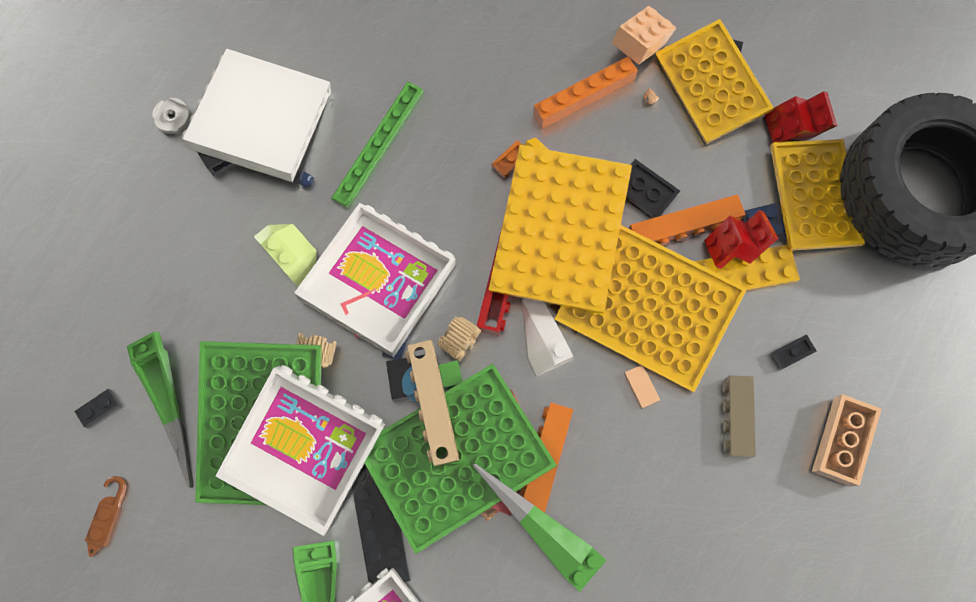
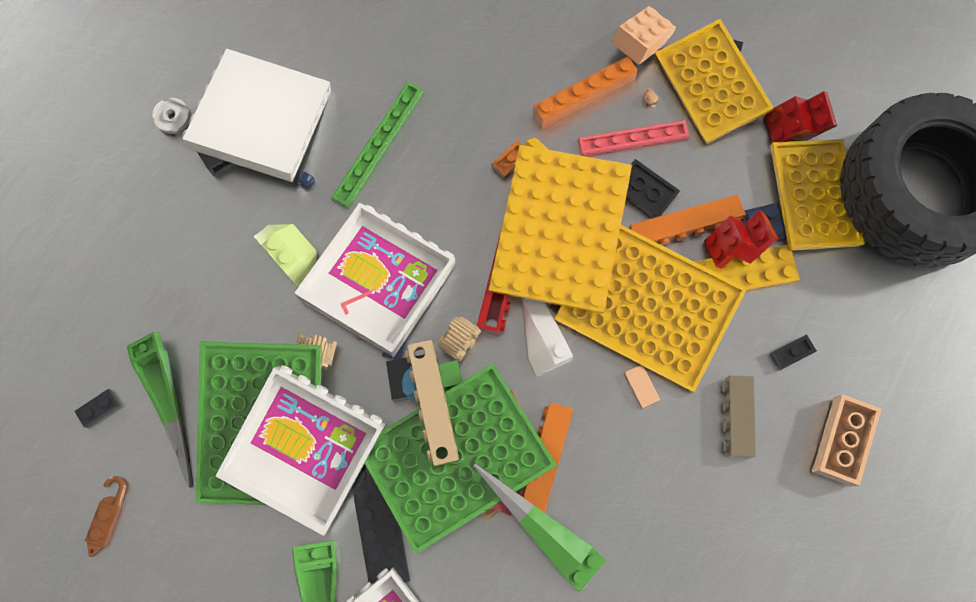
(633, 138): none -> coral tile

